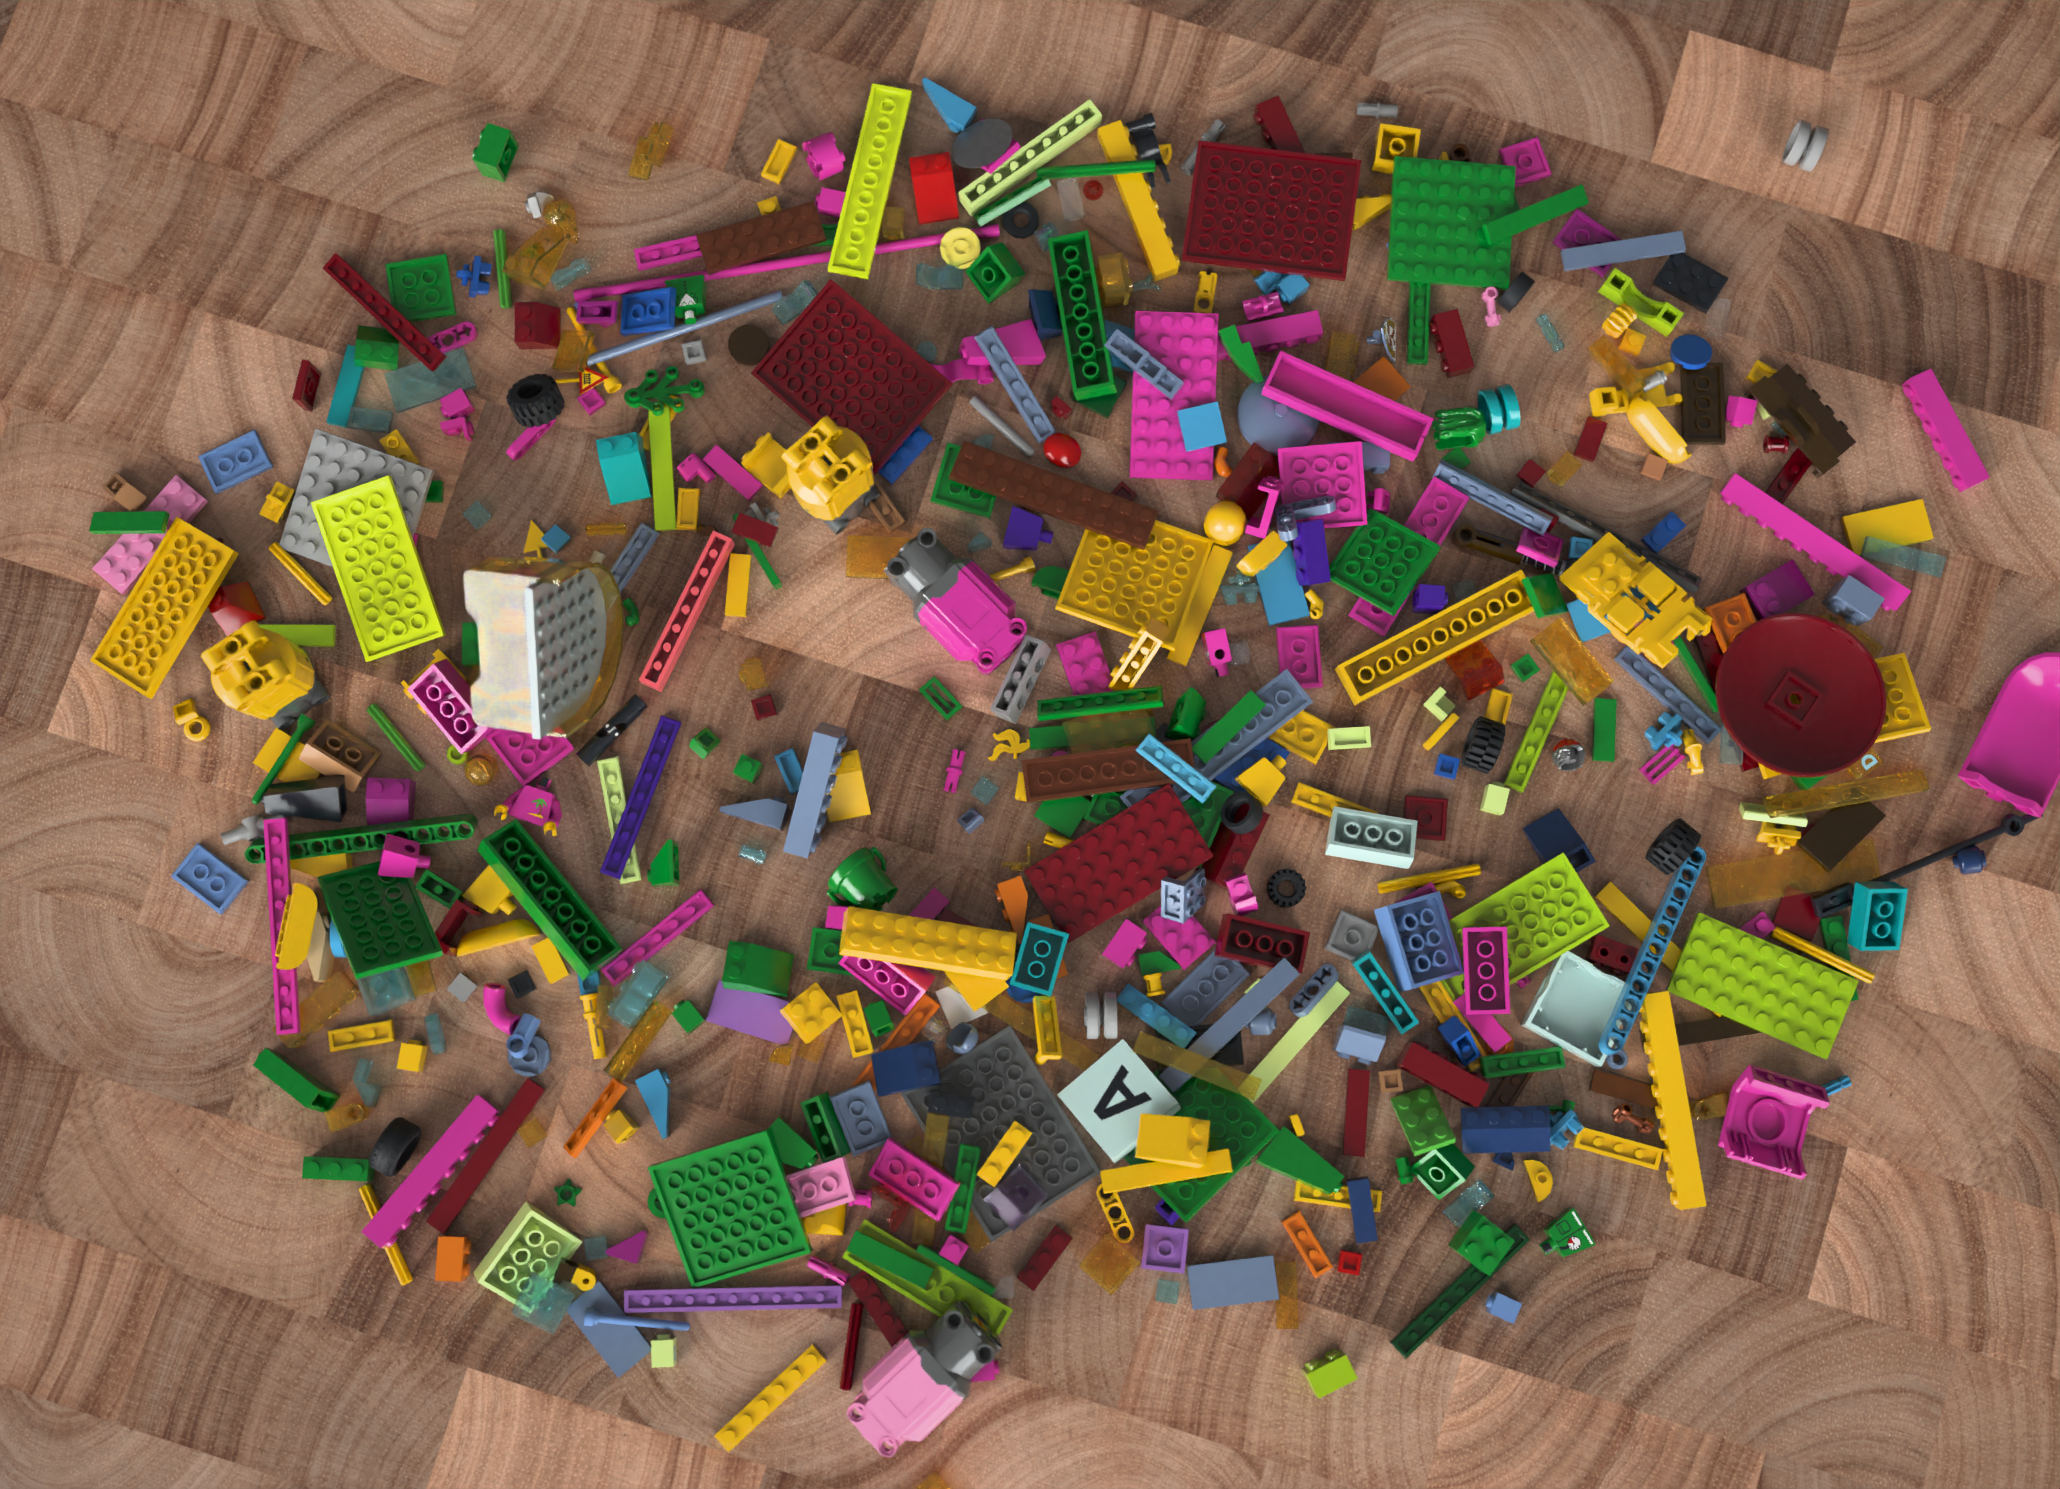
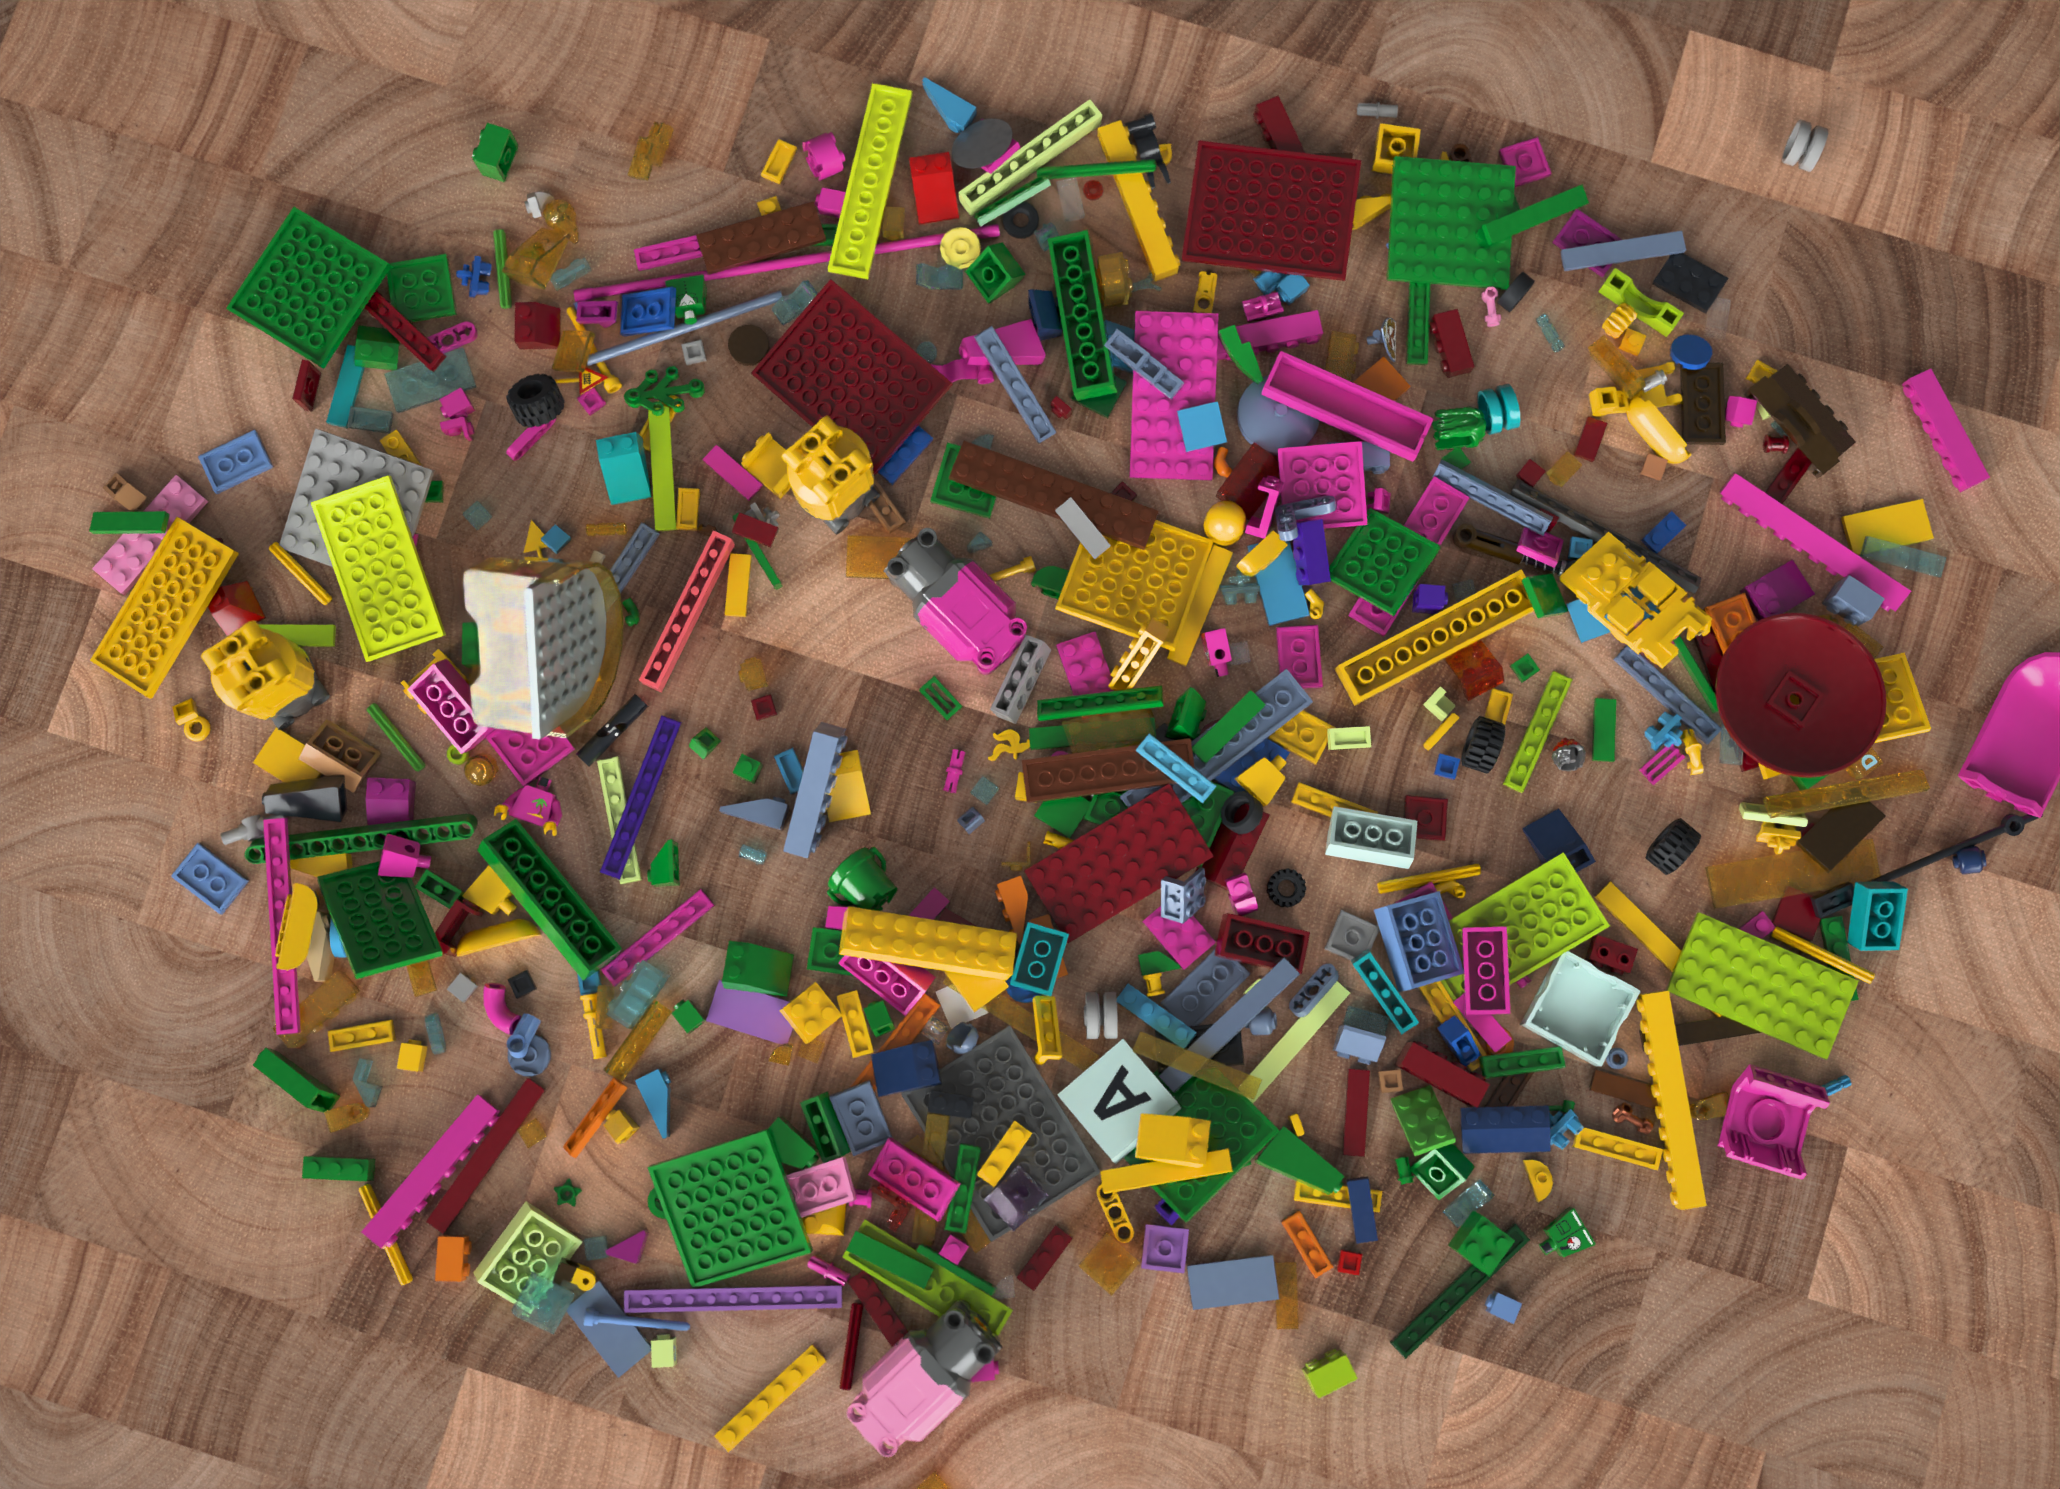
(277, 502): yellow hips -> none
(304, 724): green piece -> none
(308, 287): none -> green plate
(386, 991): clear light blue brick -> none
(394, 1146): black tyre -> none
(550, 960): yellow tile -> none
(695, 466): dark pink piece -> none
(1004, 428): light grey piece -> none
(1025, 531): dark purple torso -> none
(1062, 450): red hat -> none
(1082, 528): none -> light grey tile
(1124, 944): dark pink brick -> none
(1167, 1291): clear light blue tile -> none
(1211, 136): light grey pin -> none
(1494, 798): yellowish green brick -> none
(1504, 1159): dark blue tile -> none
(1572, 661): clear yellow plate -> none
(1649, 959): dark azure beam -> none

